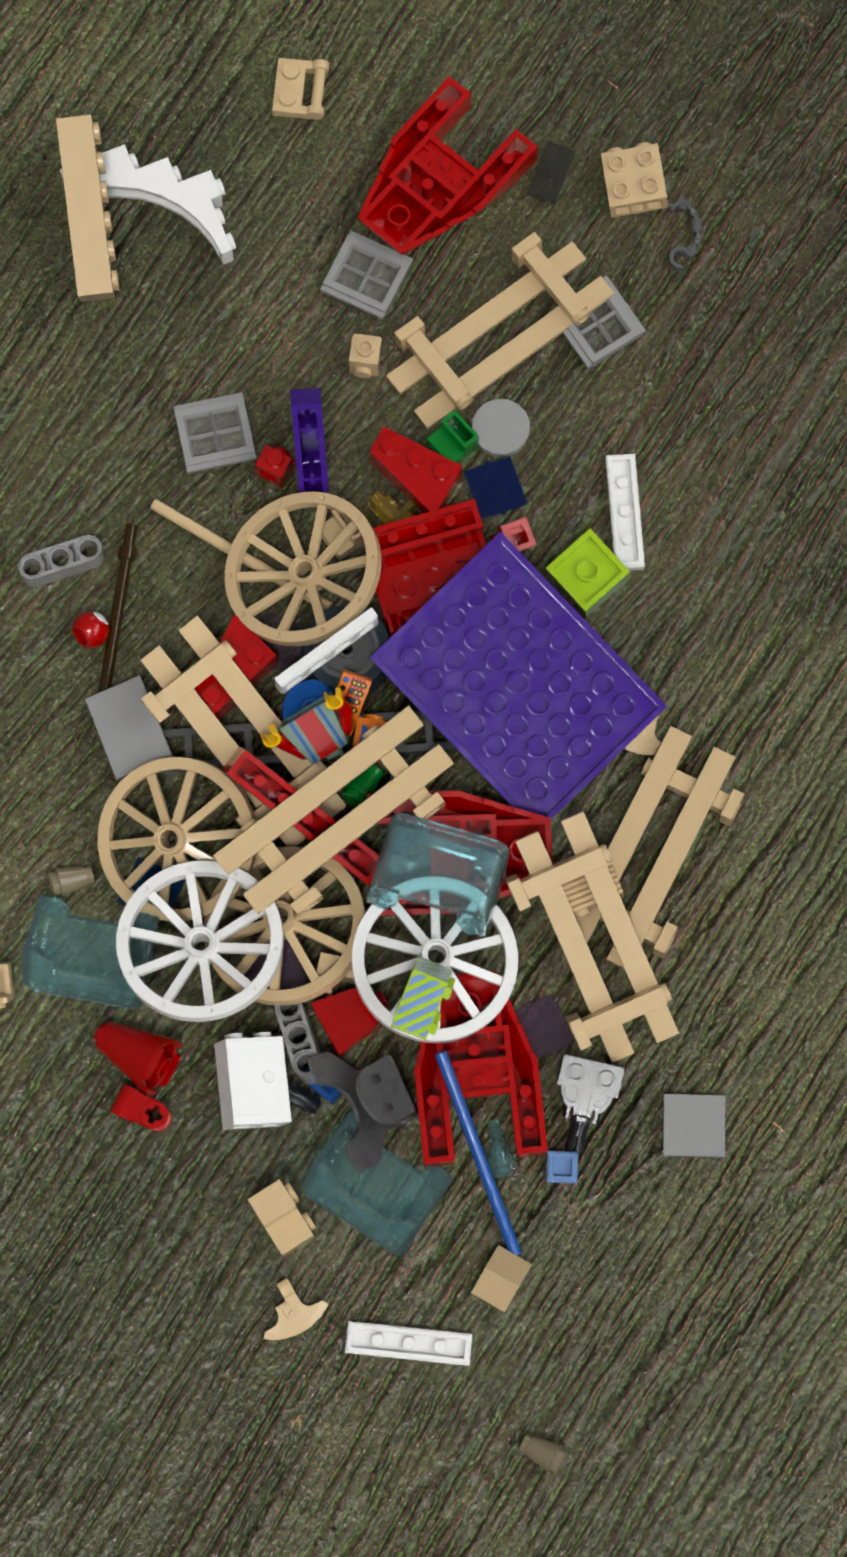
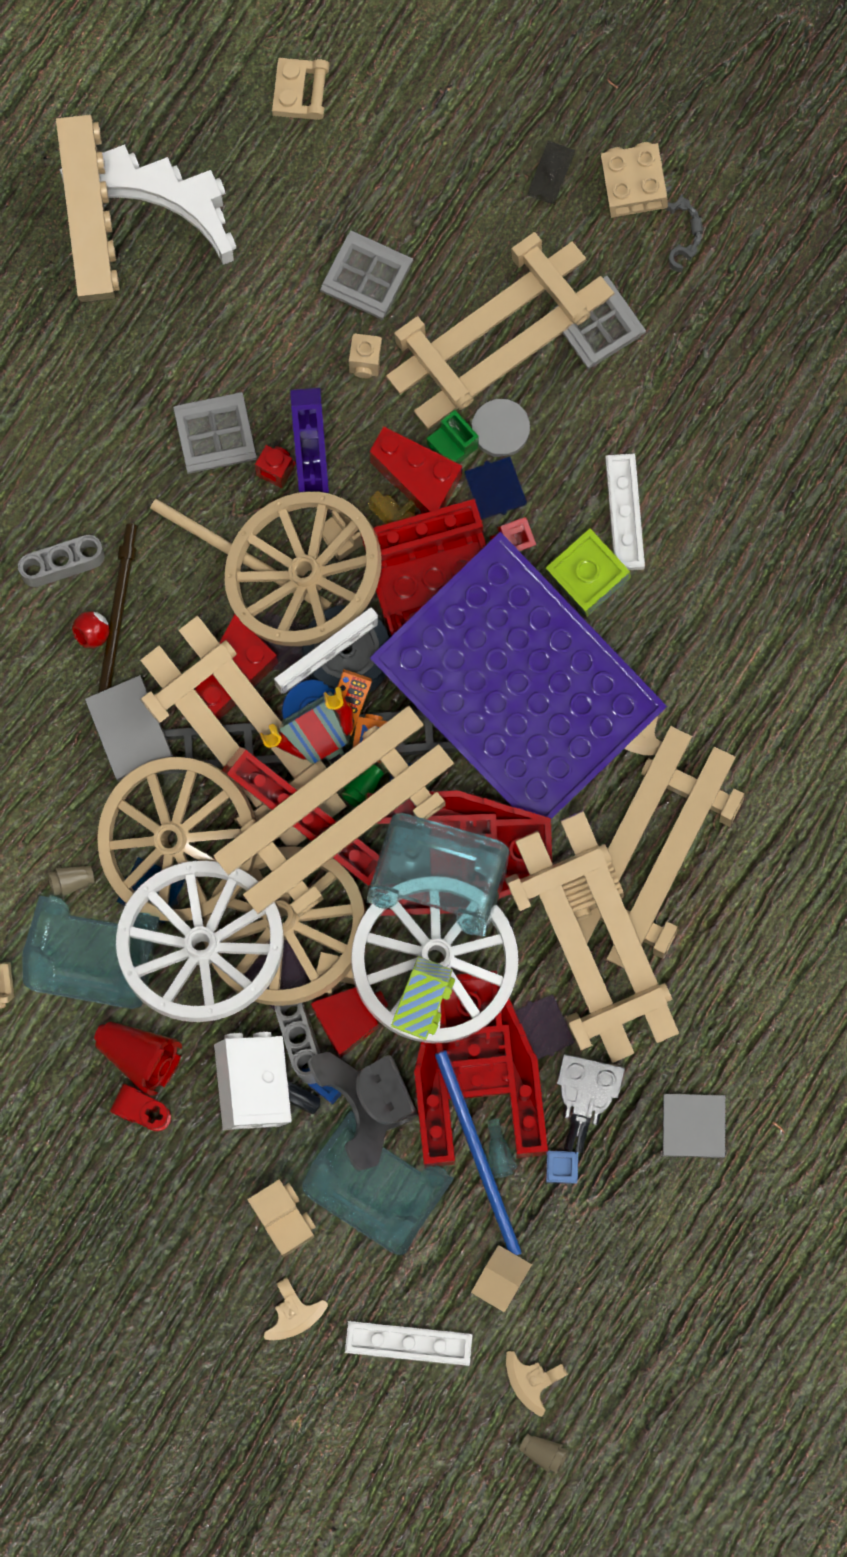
(428, 185): red wedge -> none
(530, 1381): none -> tan piece

